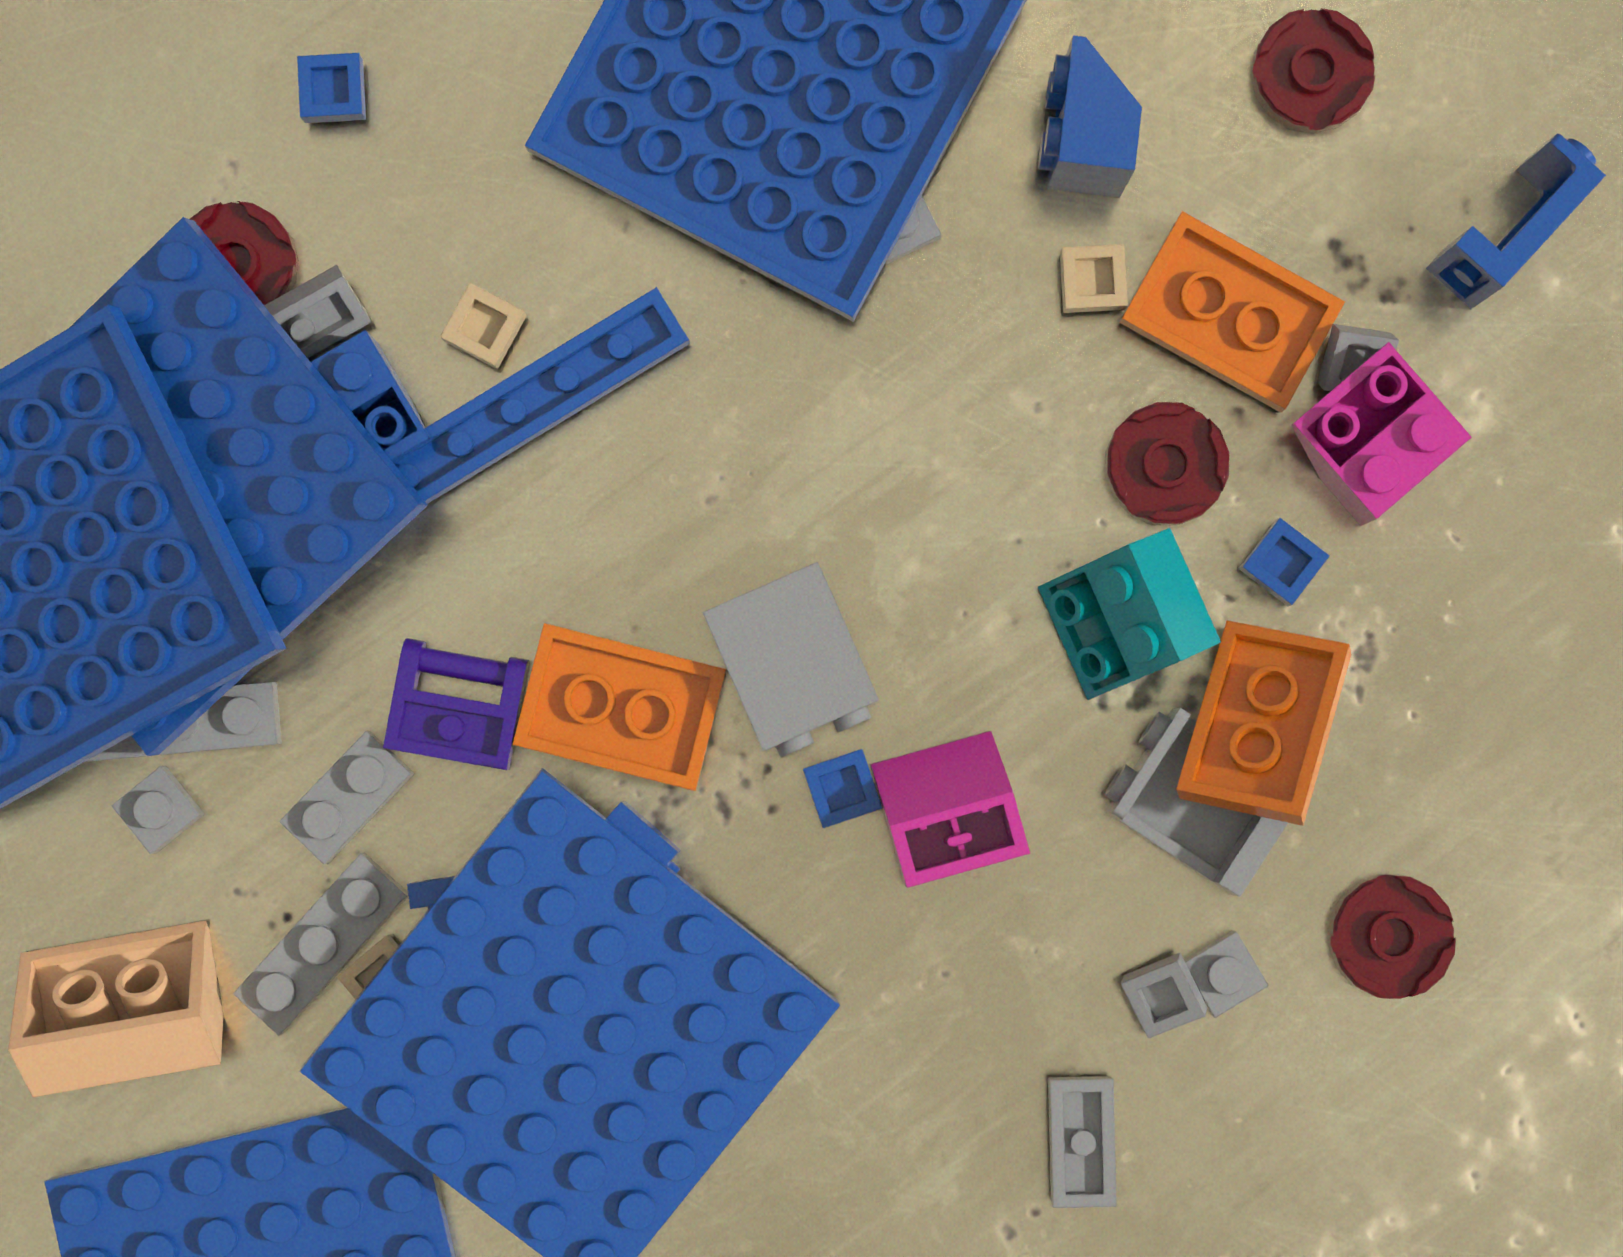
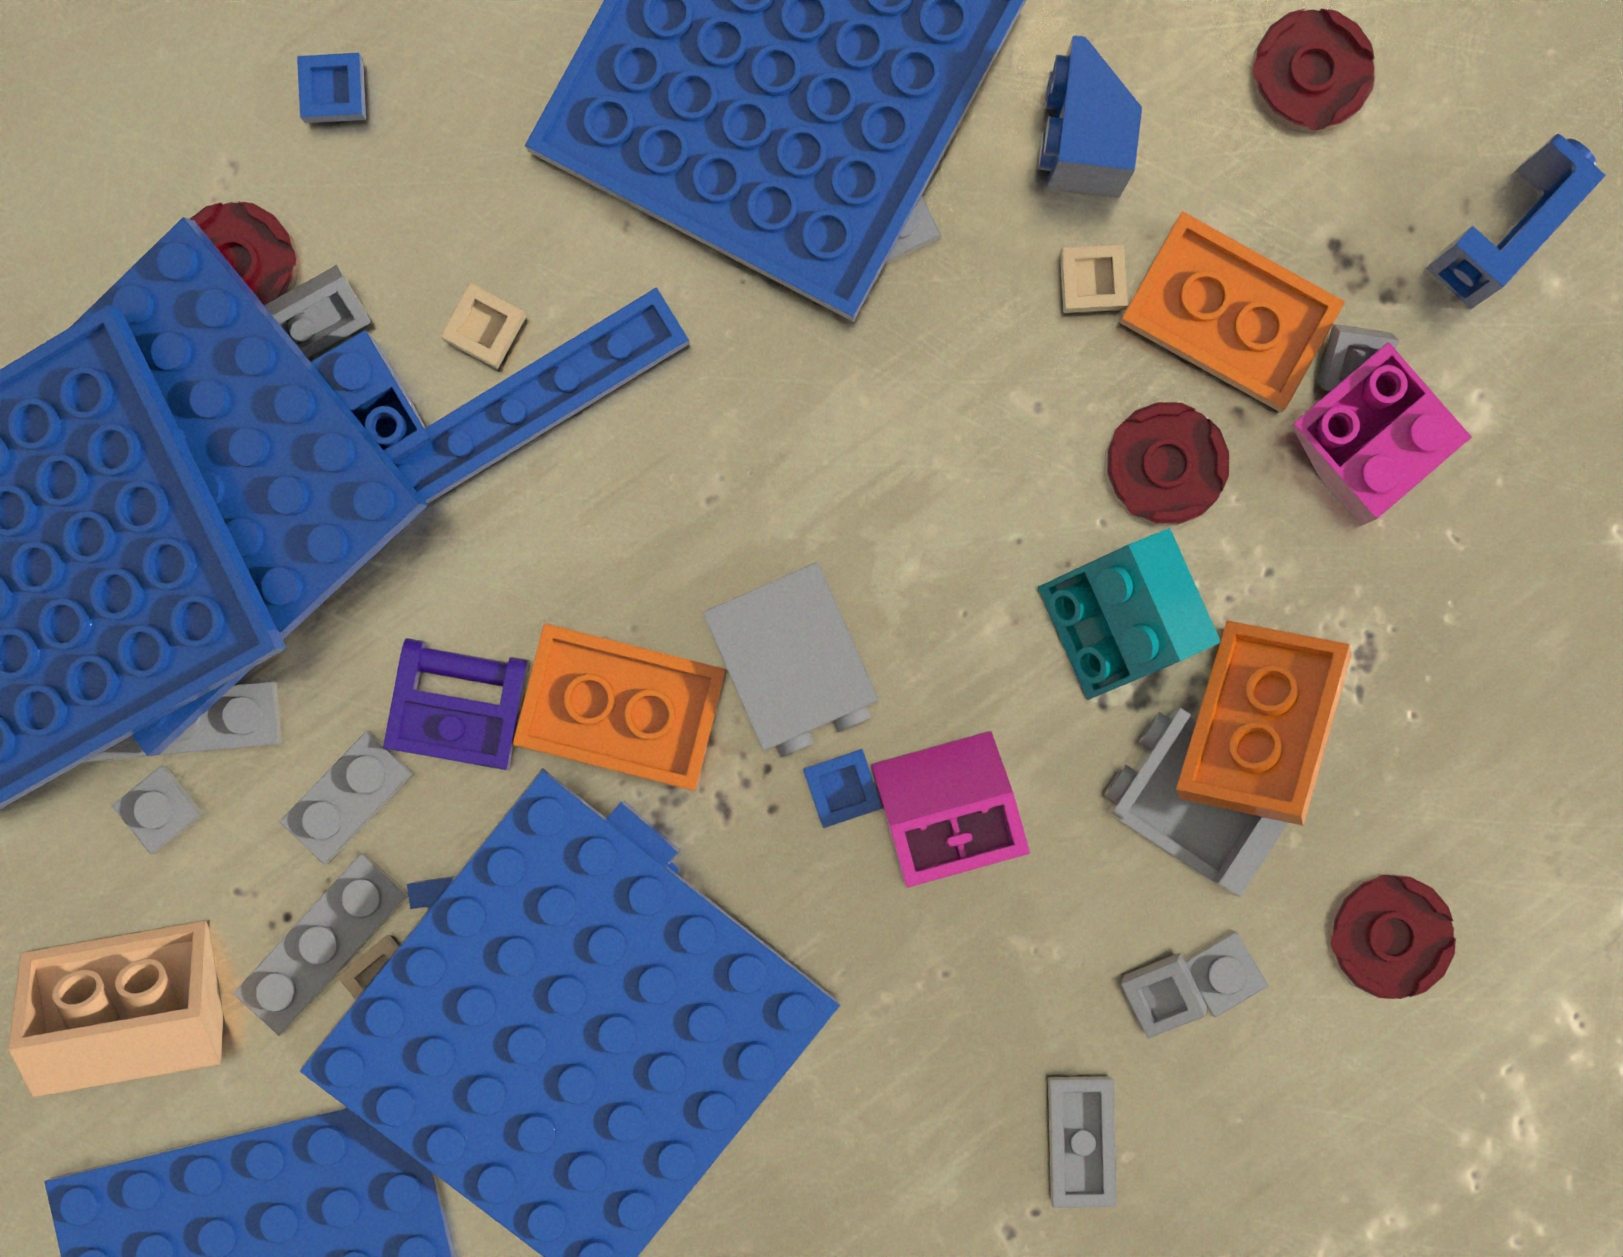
(1284, 562): blue plate -> none

